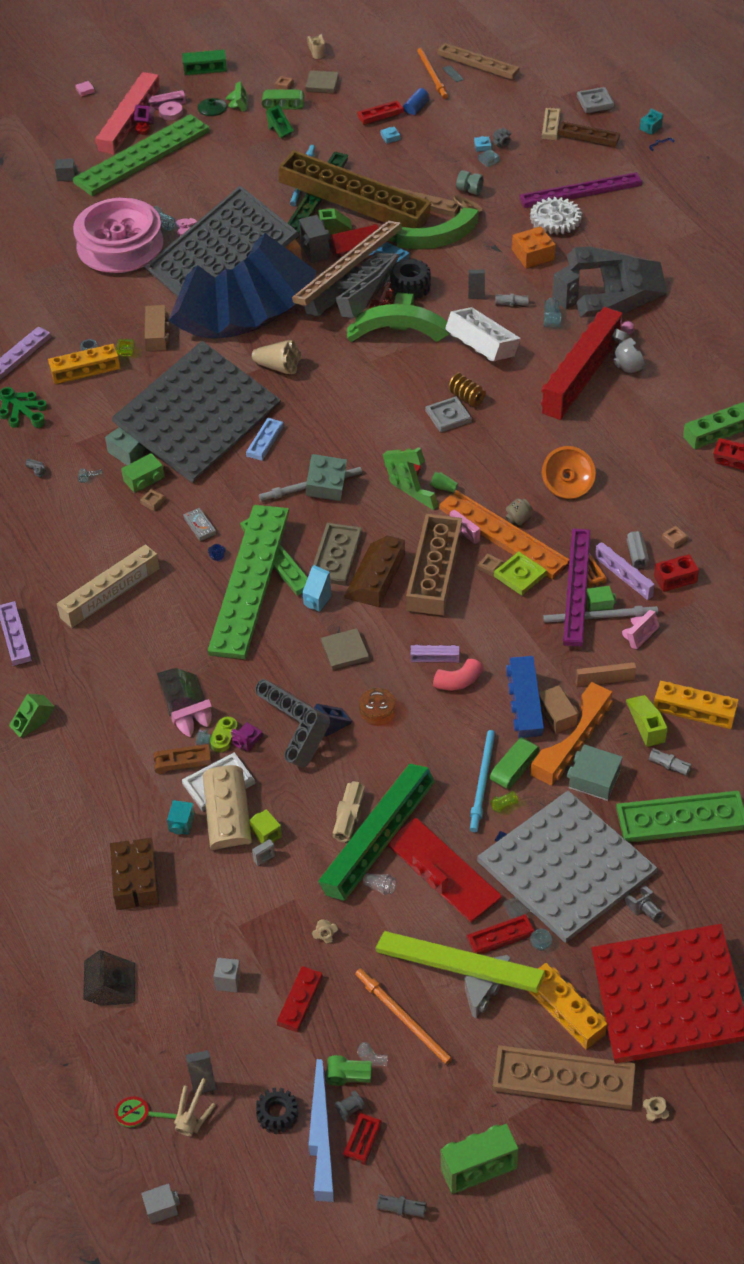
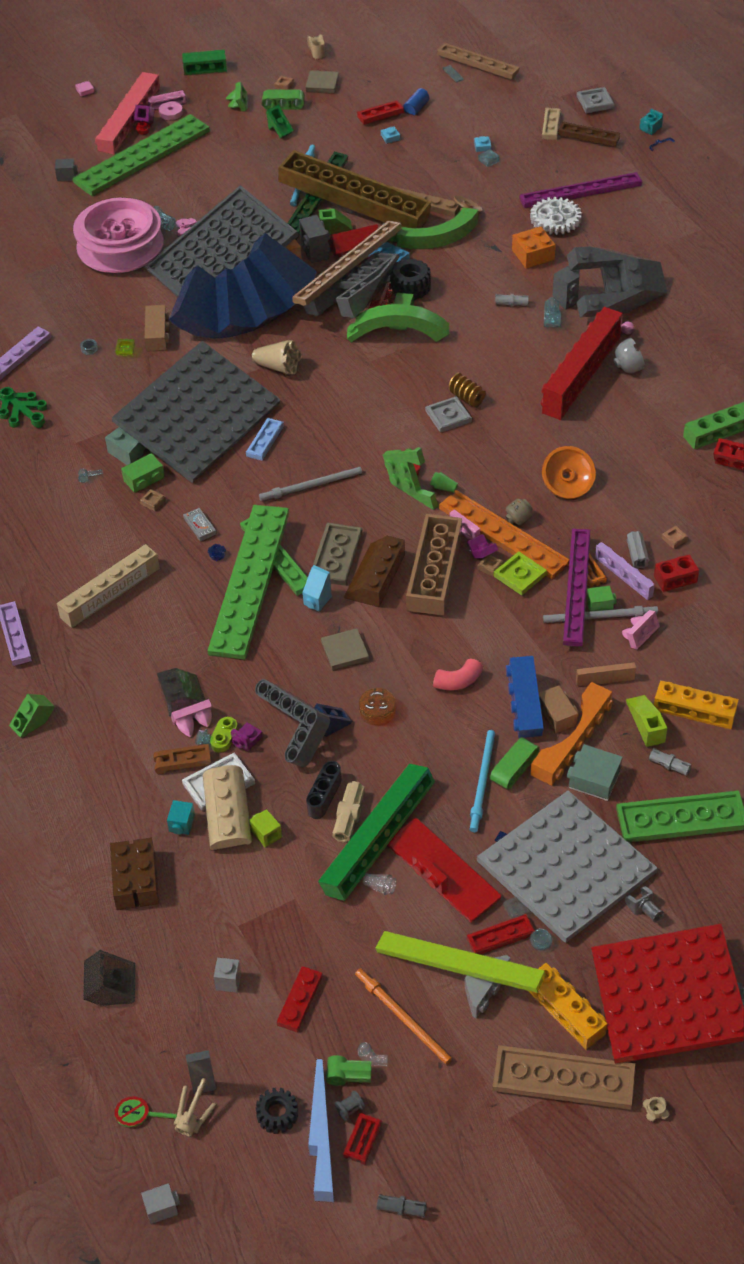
(39, 468): dark grey arm -> none
(84, 363): light orange brick -> none
(212, 107): dark green dish -> none
(263, 852): light grey tile -> none
(324, 789): none -> black beam
(324, 925): tan plate -> none
(326, 477): sand green brick -> none
(434, 653): lavender piece -> none
(439, 86): orange bar -> none
(469, 182): sand green wheel -> none
(476, 284): dark grey tile -> none
(479, 1158): bright green brick -> none
(480, 547): none -> magenta bracket
(482, 334): white brick -> none
(501, 137): dark grey gear -> none
(504, 801): clear neon green pin -> none
(619, 336): light grey beam -> none

